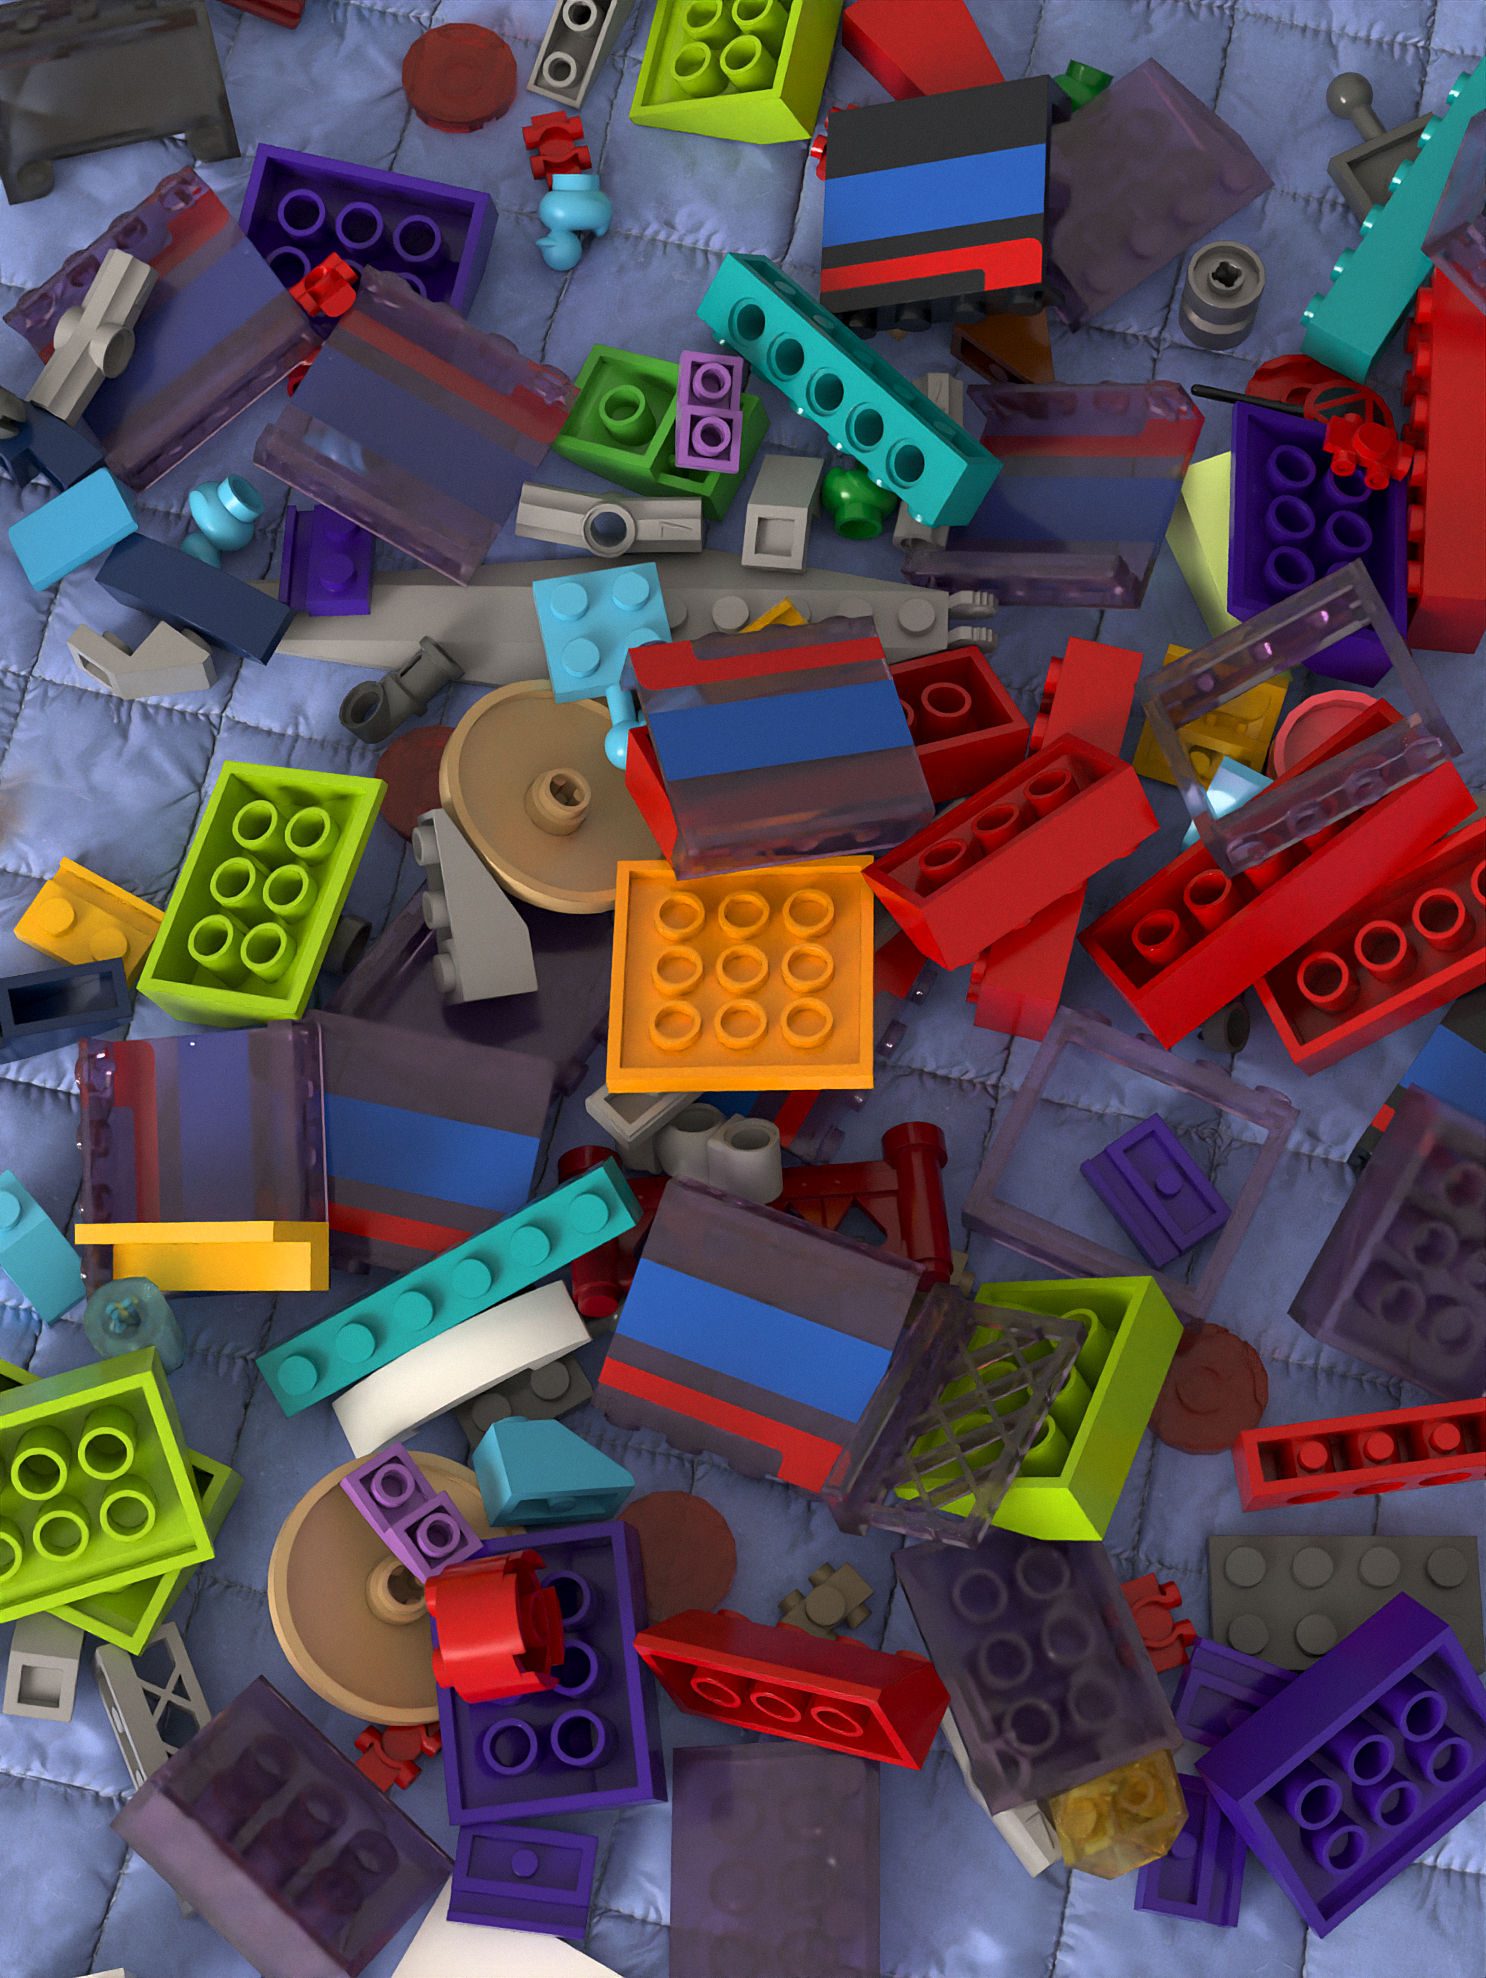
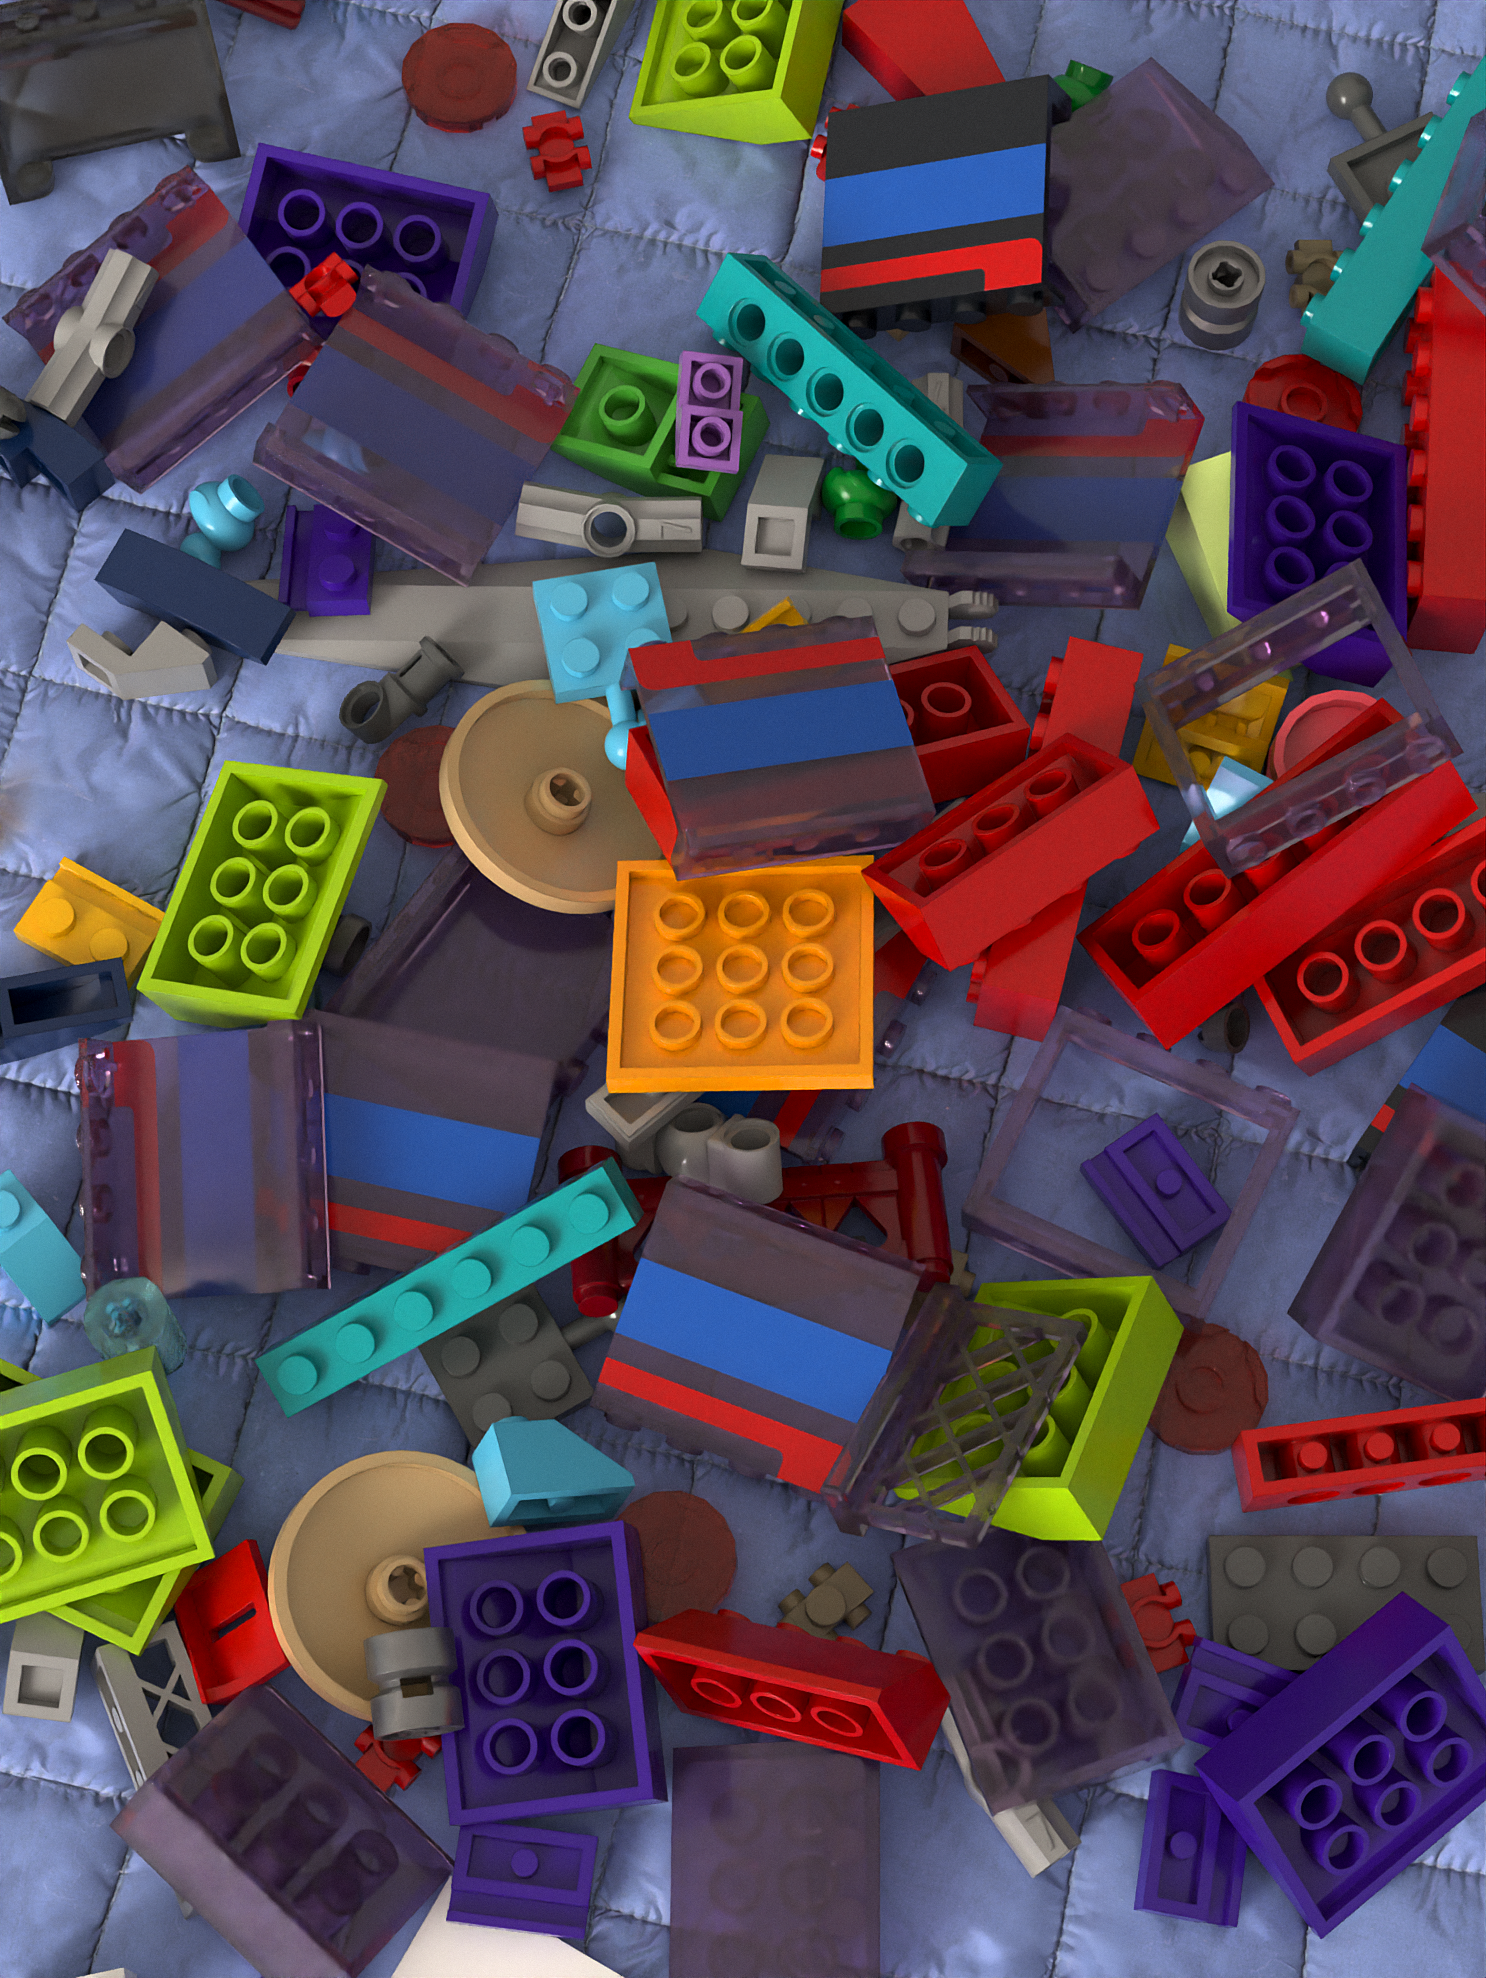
(73, 528): dark azure slope -> none
(212, 1602): none -> red piece
(218, 1254): yellow fence -> none
(408, 1514): medium lavender slope -> none
(413, 1659): none -> flat silver wheel
(459, 1366): white slope -> none
(477, 929): light grey slope -> none
(495, 1627): red brick -> none
(571, 206): medium azure animal -> none
(1121, 1817): clear yellow slope -> none
(1313, 265): none -> dark tan piece
(1320, 404): piece -> none
(1369, 446): red piece -> none

